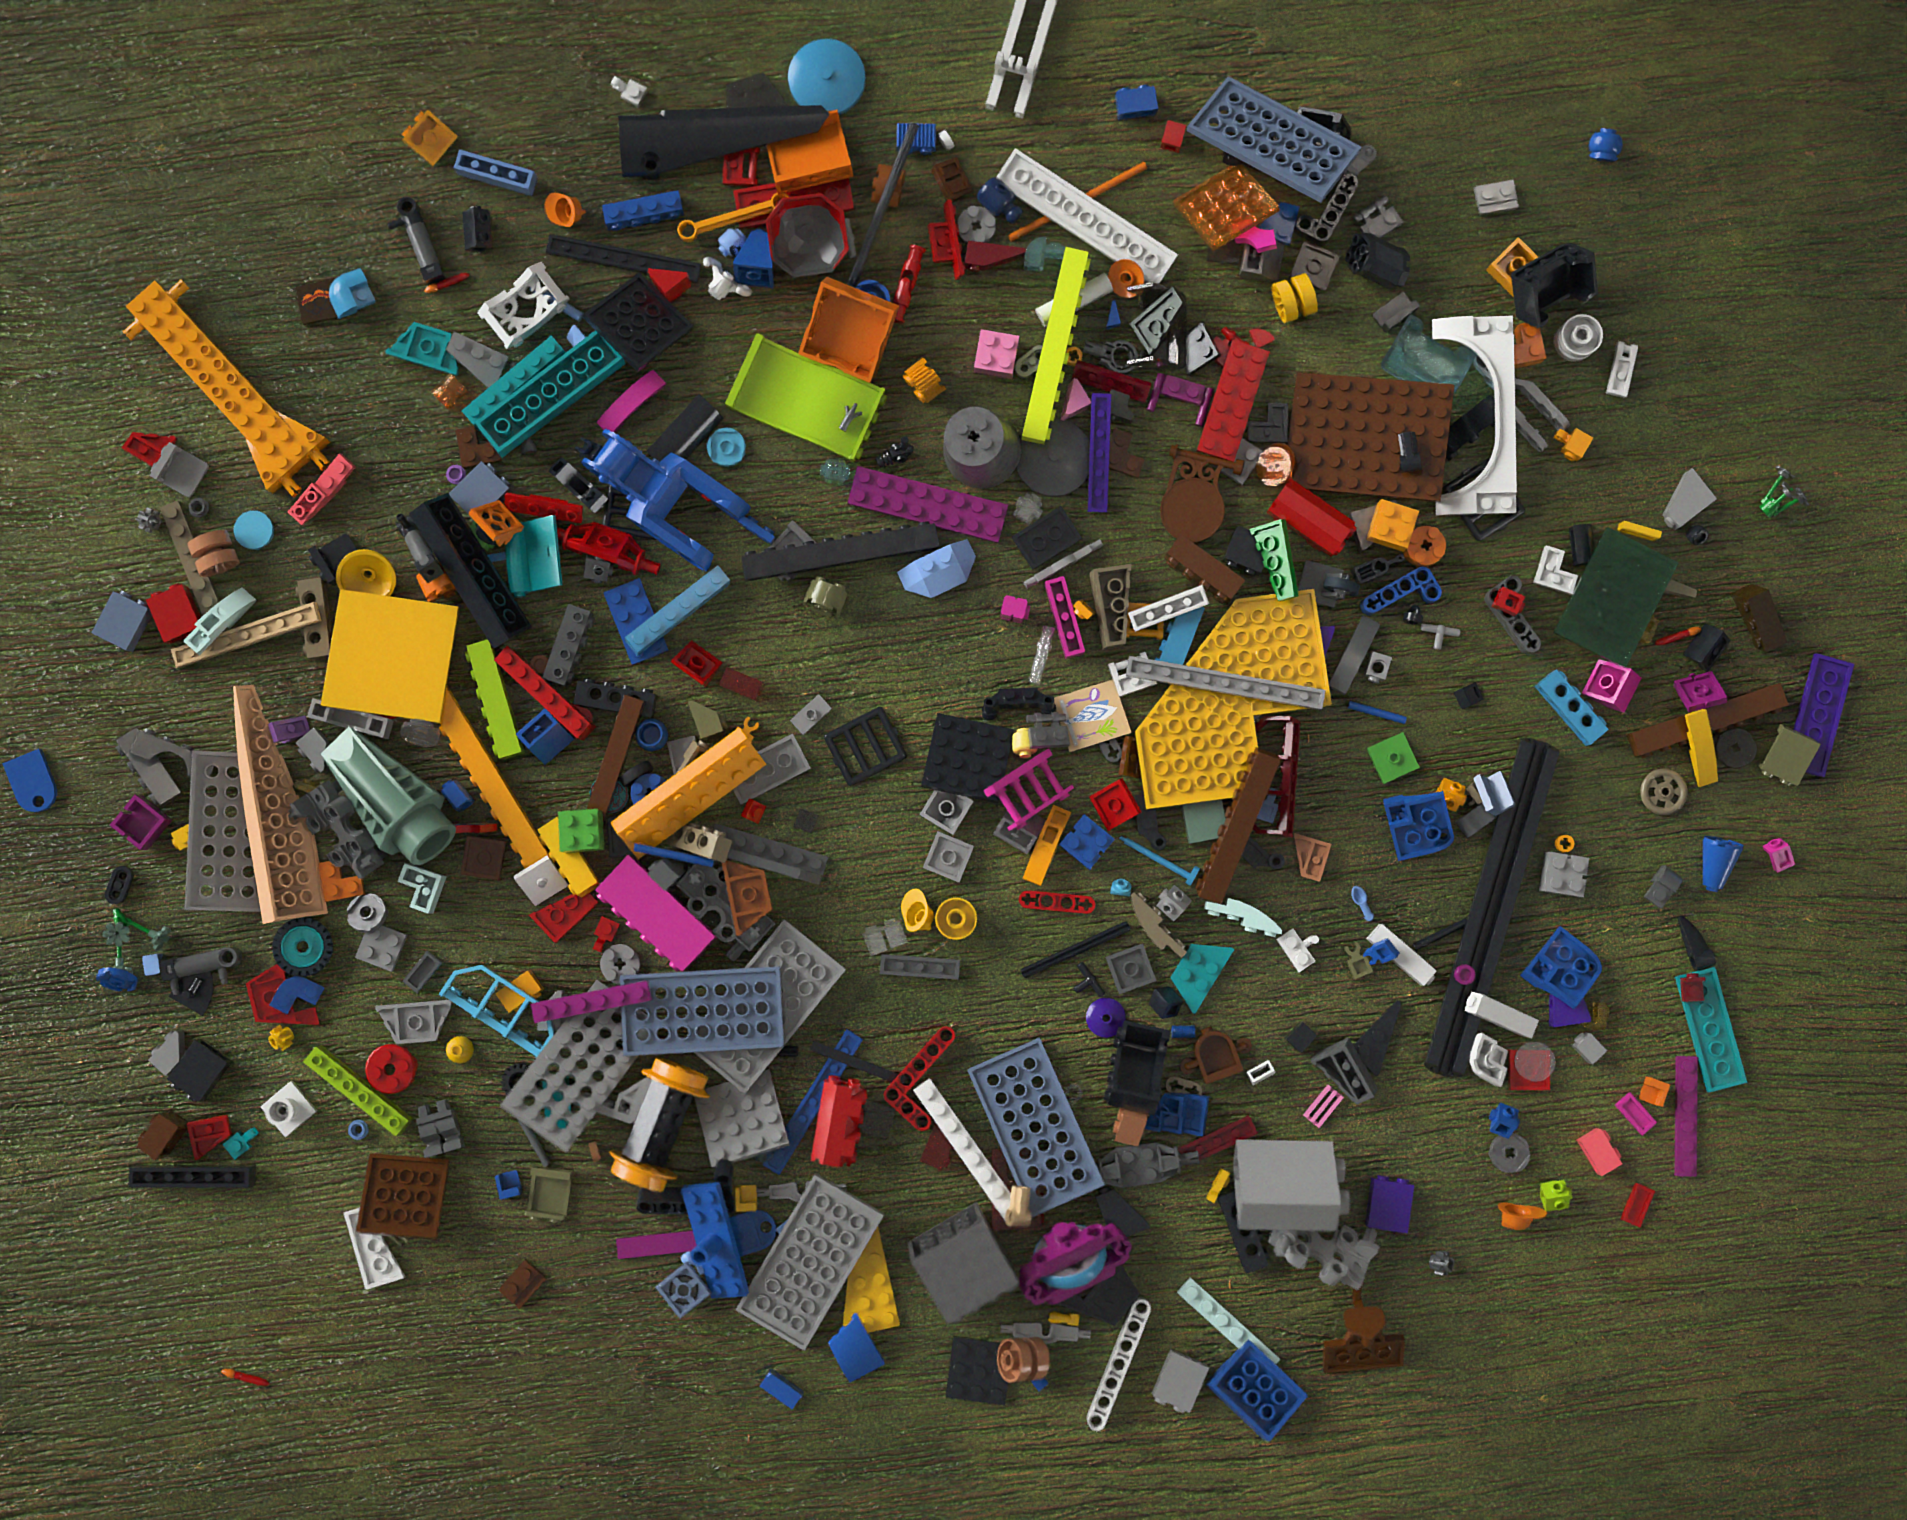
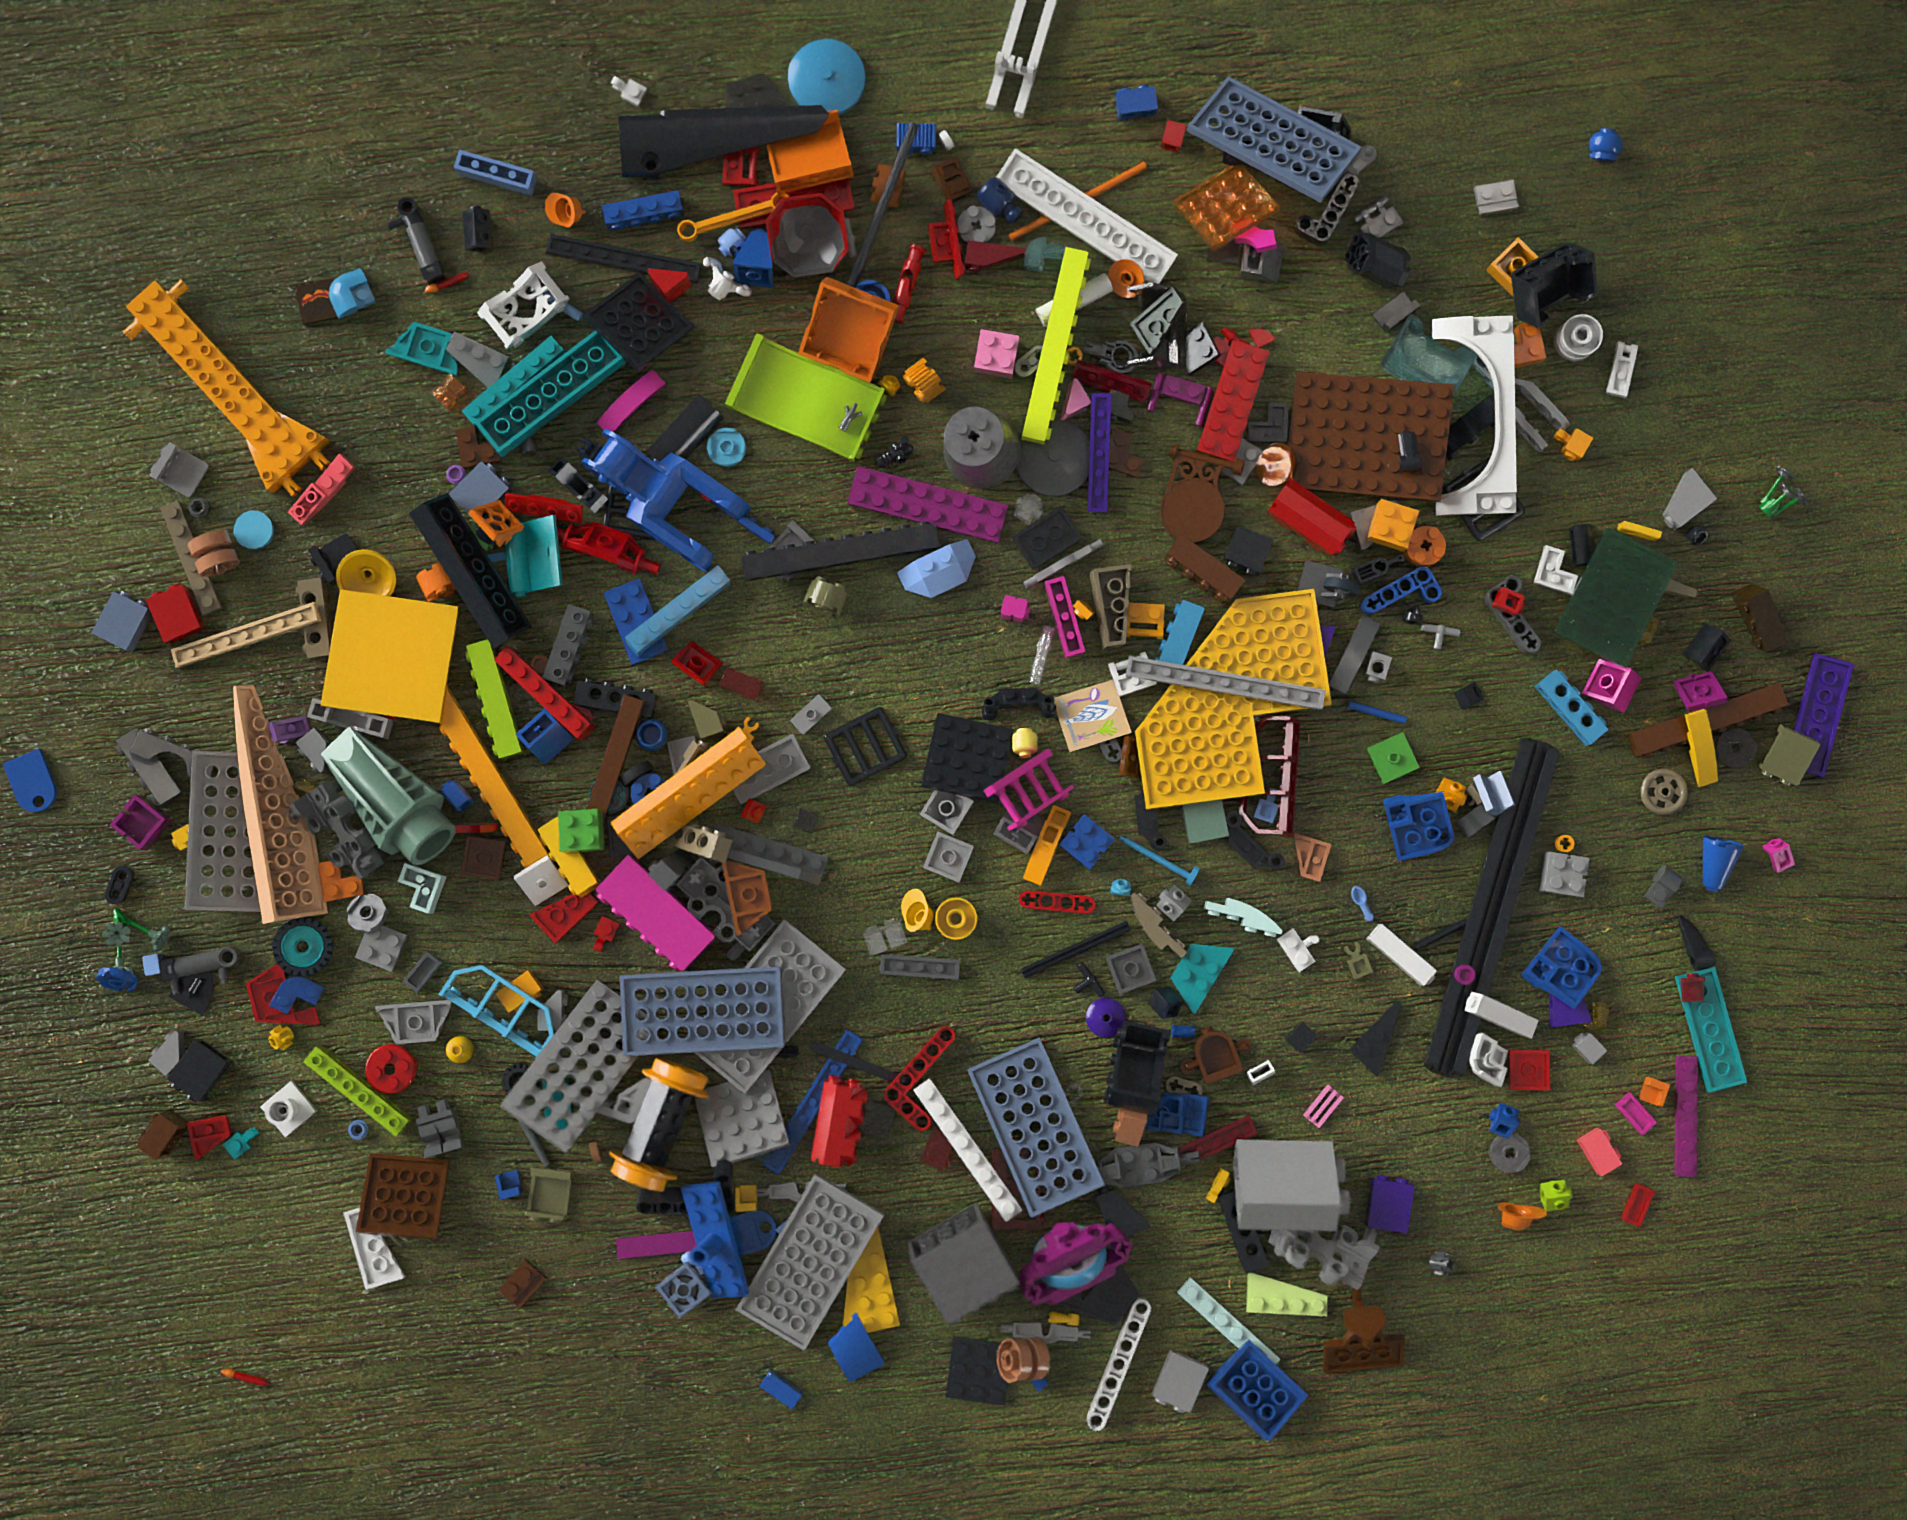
(147, 447): red wing -> none
(149, 520): dark grey gear -> none
(192, 1176): black brick -> none
(219, 617): light aqua slope -> none
(420, 733): clear tile -> none
(424, 558): piece -> none
(429, 137): light orange plate -> none
(575, 335): light blue slope -> none
(591, 1001): magenta plate -> none
(597, 569): dark grey brick -> none
(612, 955): light grey plate -> none
(673, 855): blue bar -> none
(835, 471): clear light blue head -> none
(890, 384): none -> yellow plate
(1018, 1213): tan piece -> none
(1047, 737): flat silver plate -> none
(1113, 320): blue piece -> none
(1115, 804): red plate -> none
(1168, 608): white brick -> none
(1238, 825): reddish brown brick -> none
(1276, 551): wing -> none
(1279, 1297): none -> yellowish green wing
(1282, 223): blue wing -> none
(1296, 297): yellow wheel -> none
(1316, 263): dark brown tile -> none
(1347, 1070): dark grey wedge -> none
(1382, 950): blue plate -> none
(1534, 1061): clear tile -> none
(1678, 636): red piece -> none

